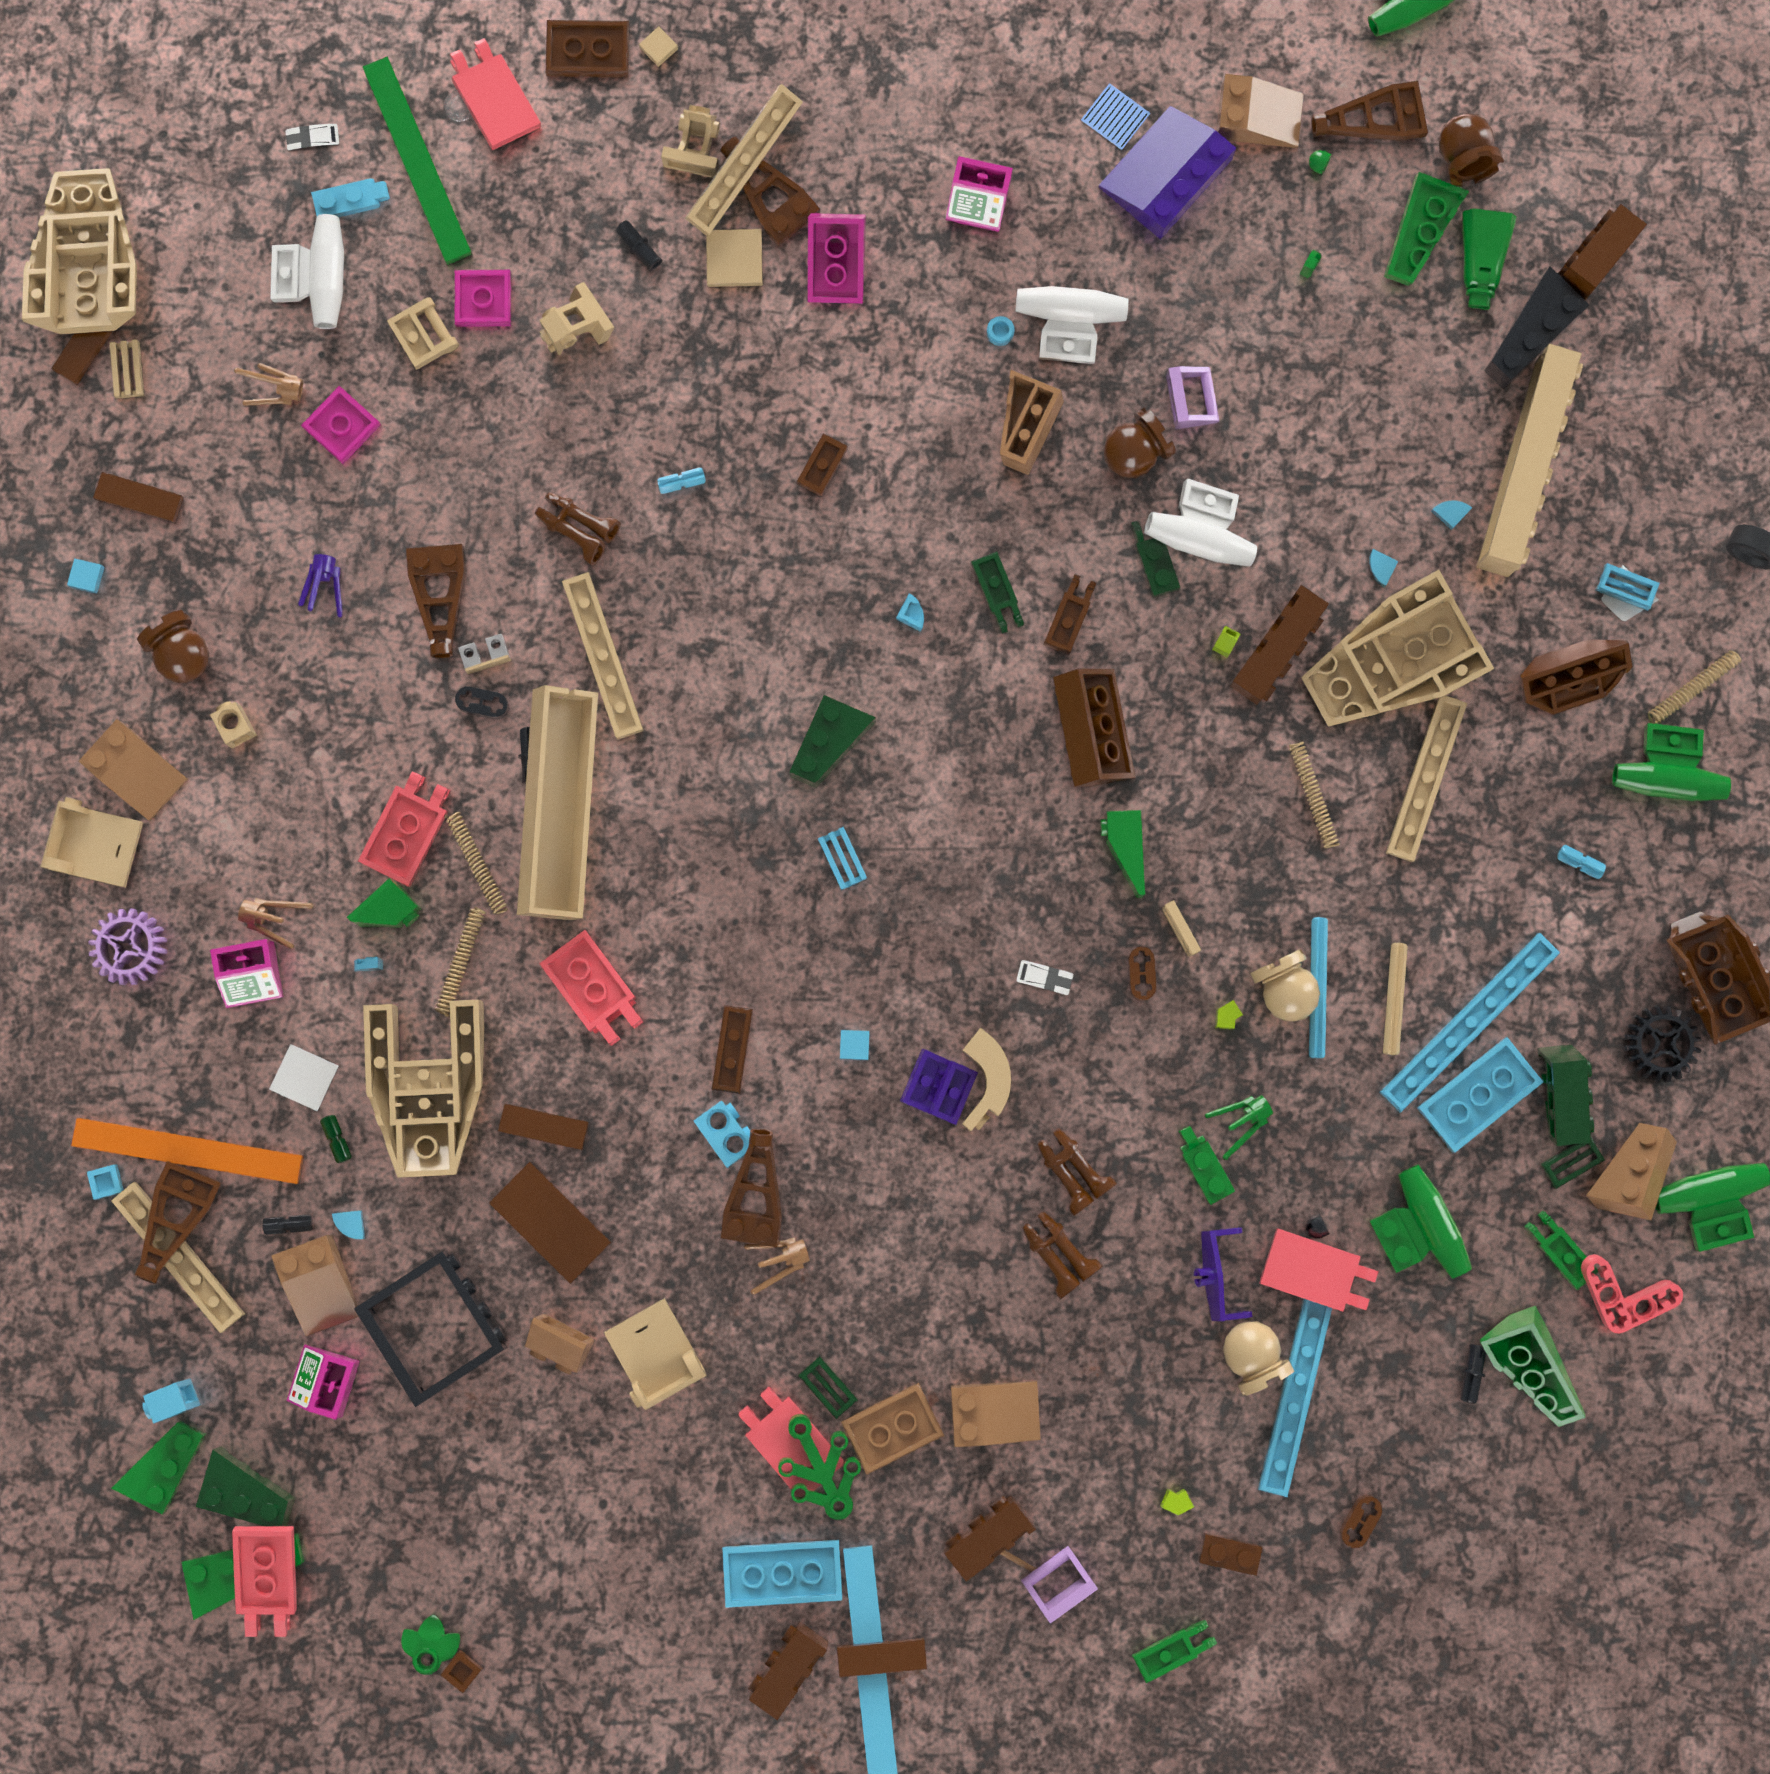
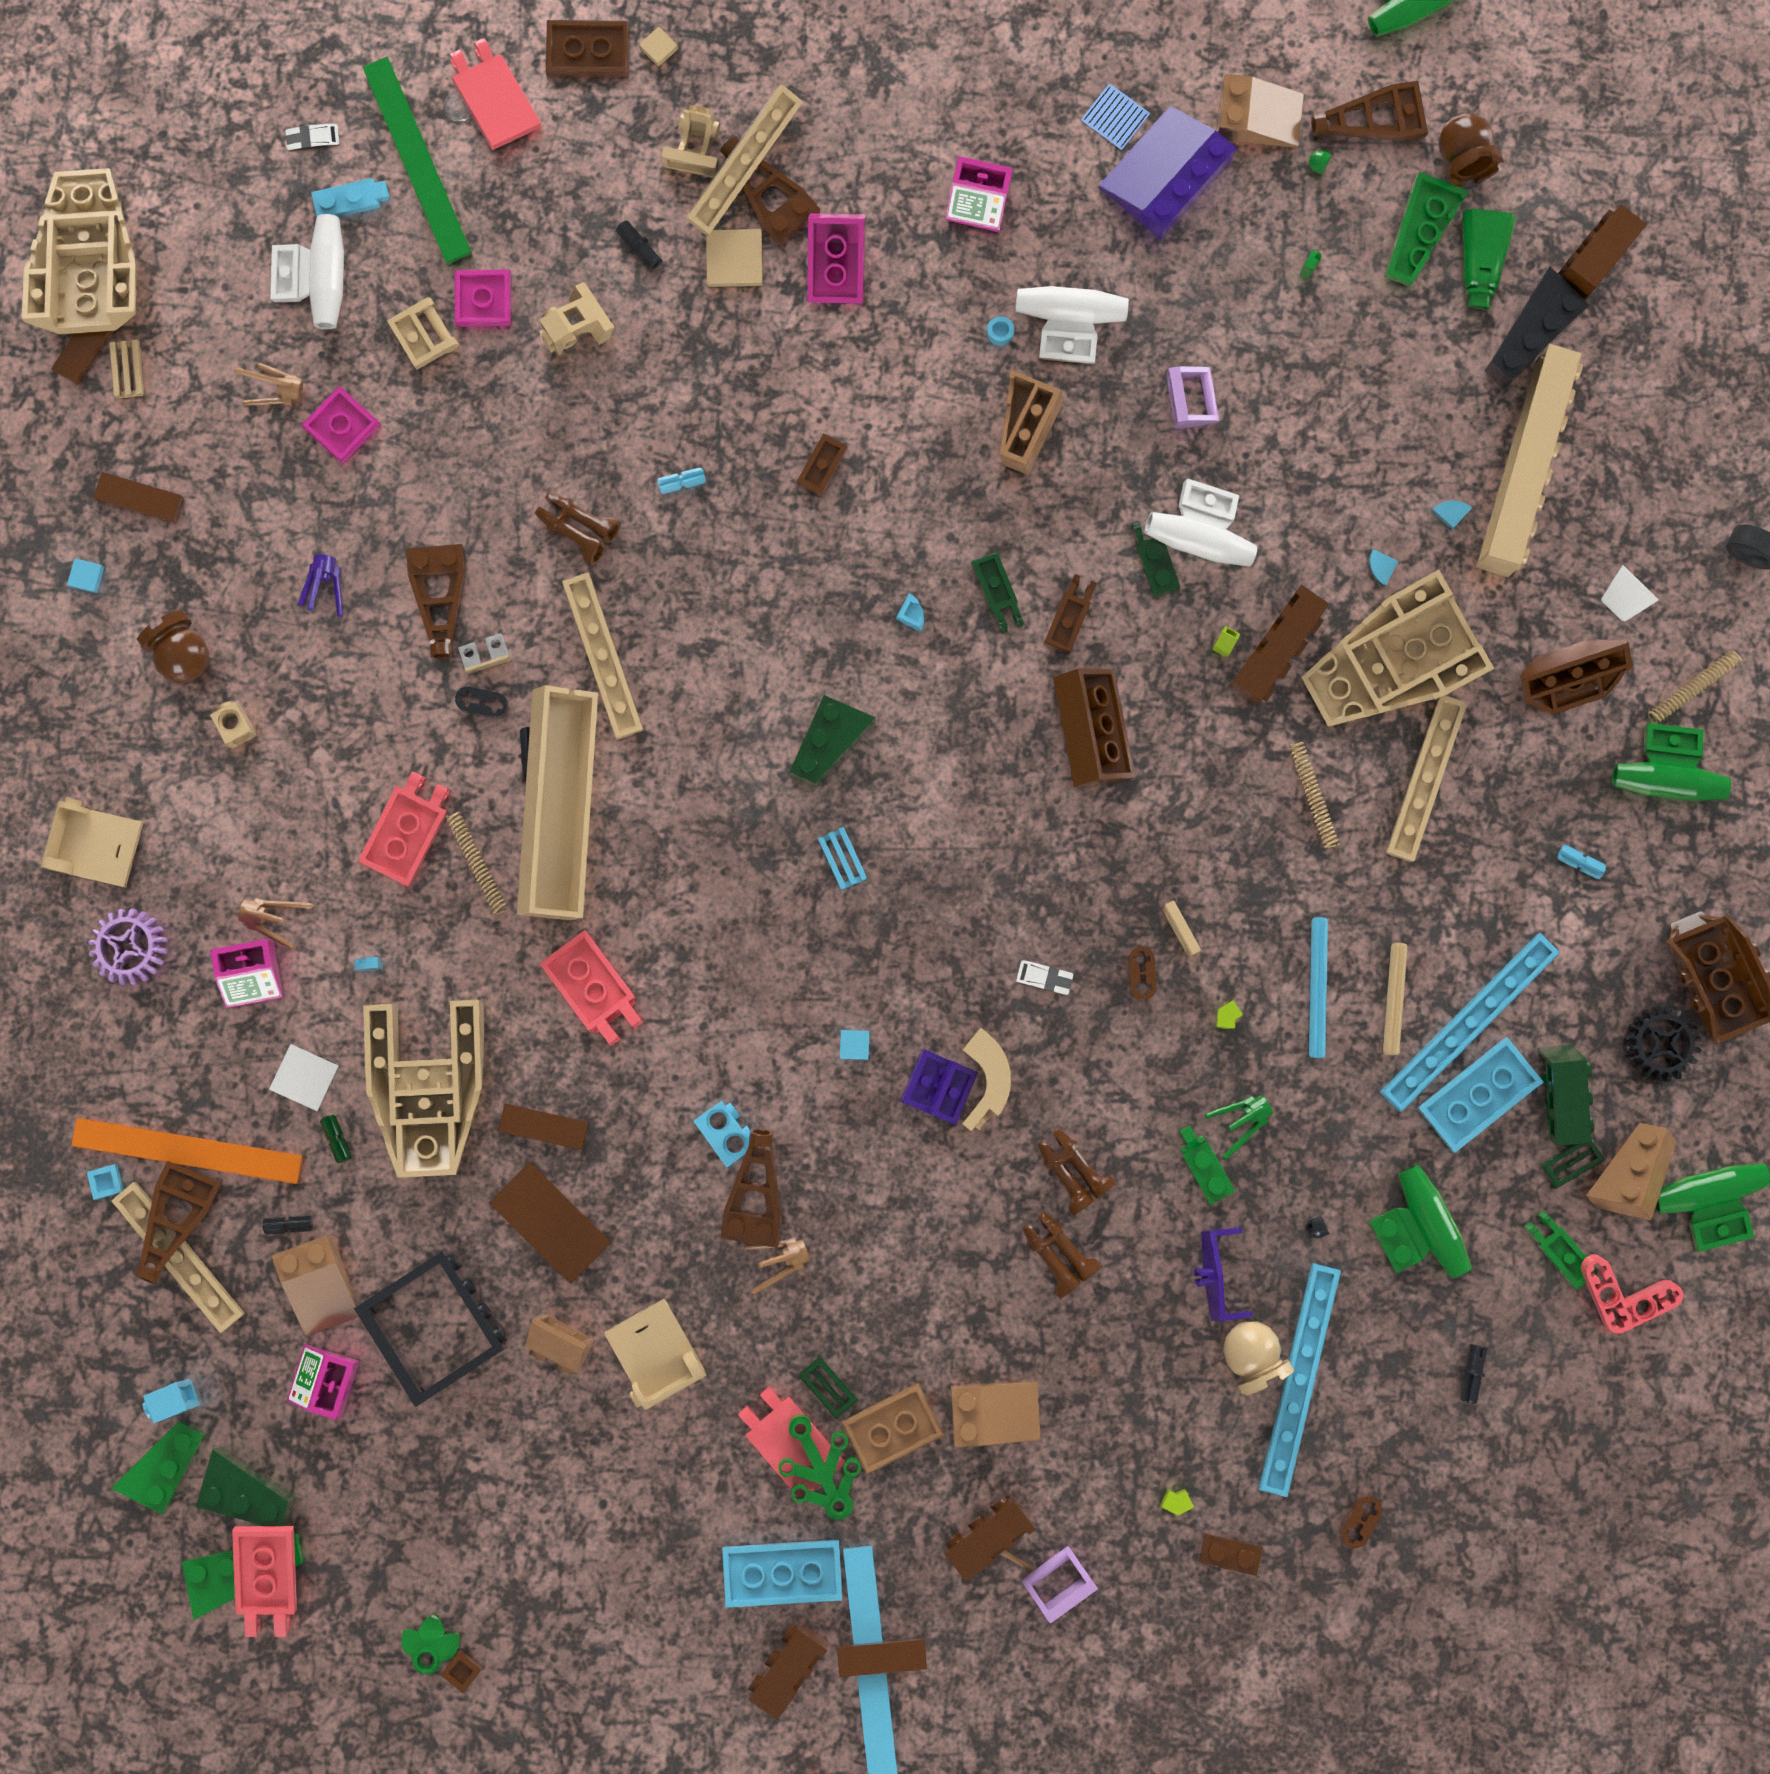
(133, 769): medium nougat slope -> none
(350, 1224): medium azure tile -> none
(386, 908): green slope -> none
(458, 960): tan piece -> none
(732, 1049): reddish brown tile -> none
(1125, 842): green slope -> none
(1134, 447): reddish brown tile -> none
(1172, 1652): green hinge -> none
(1289, 989): tan tile -> none
(1314, 1271): coral tile -> none
(1529, 1357): green wedge -> none
(1602, 588): medium azure tile -> none

